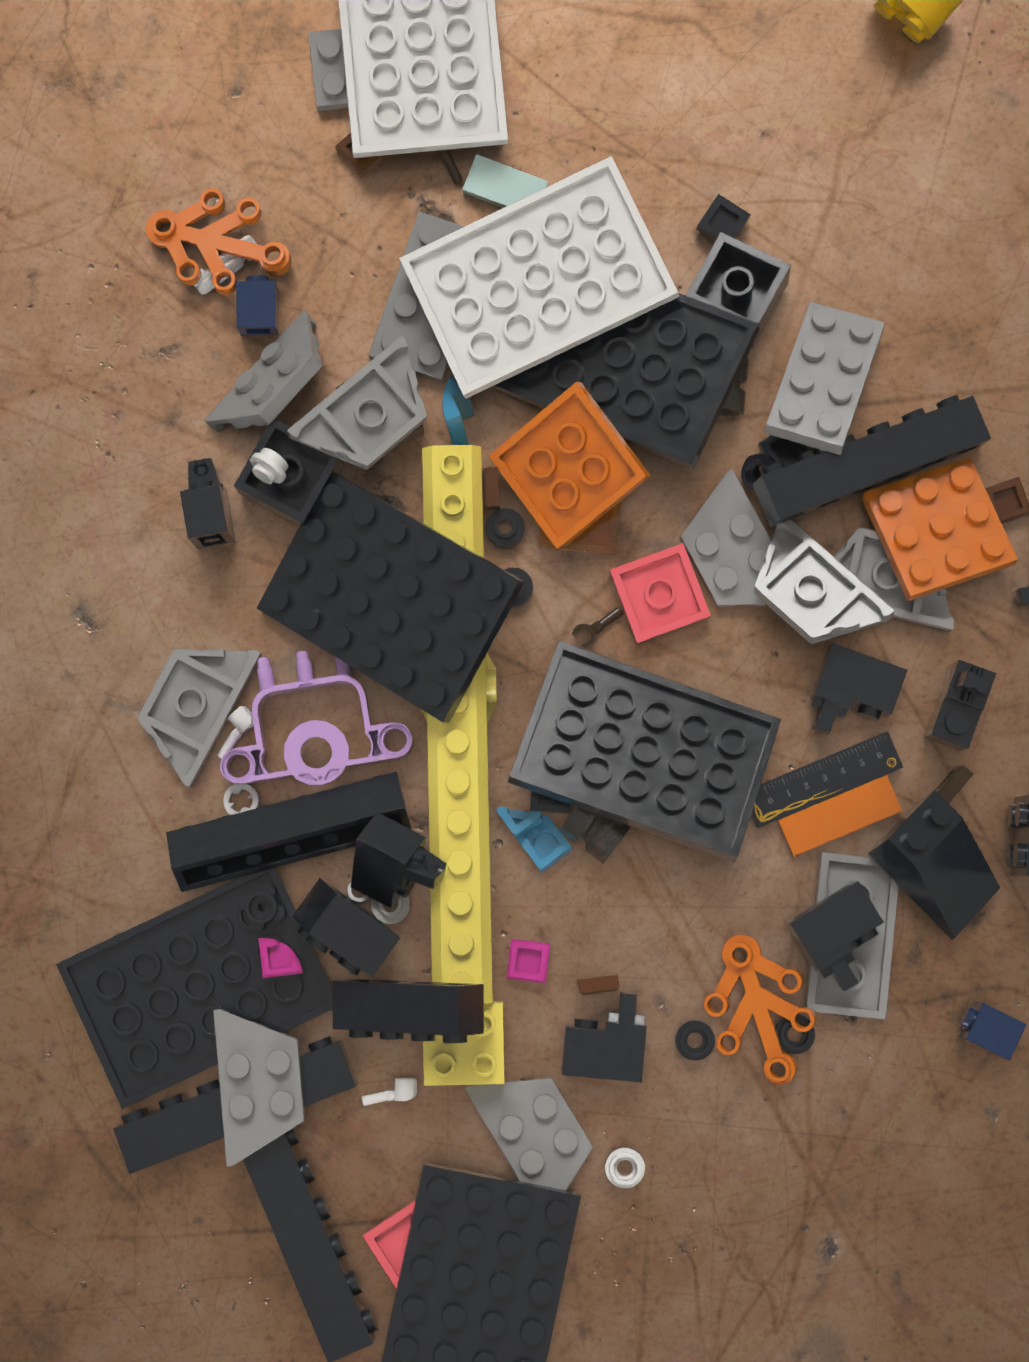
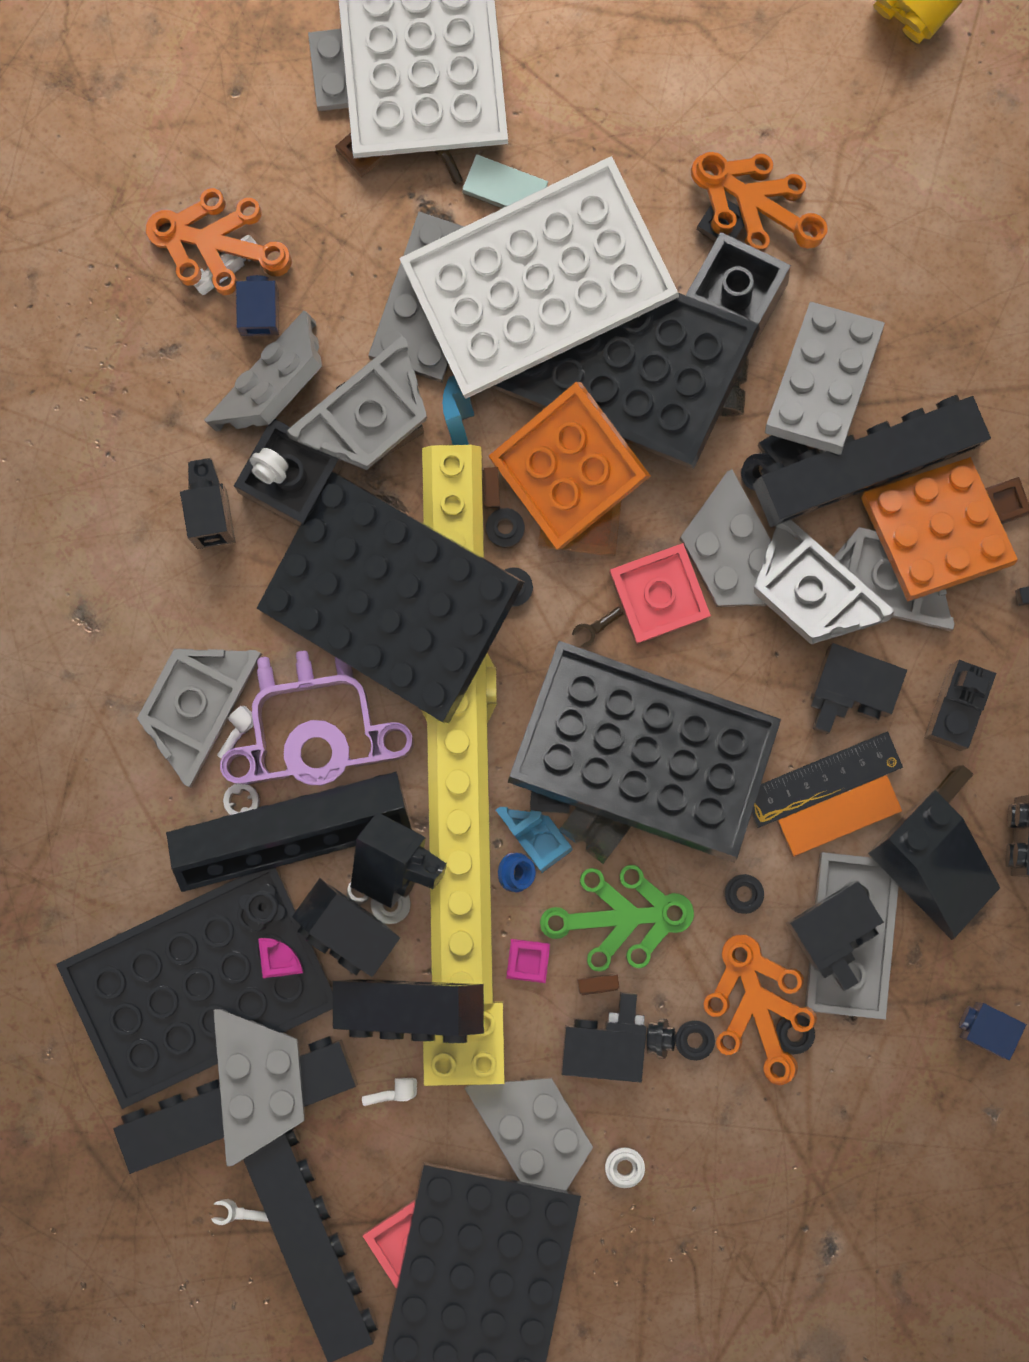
(238, 1213): none -> white hand
(524, 872): none -> blue plate
(624, 917): none -> bright green plant
(660, 1038): none -> black plate
(753, 199): none -> orange plant
(755, 900): none -> black plate

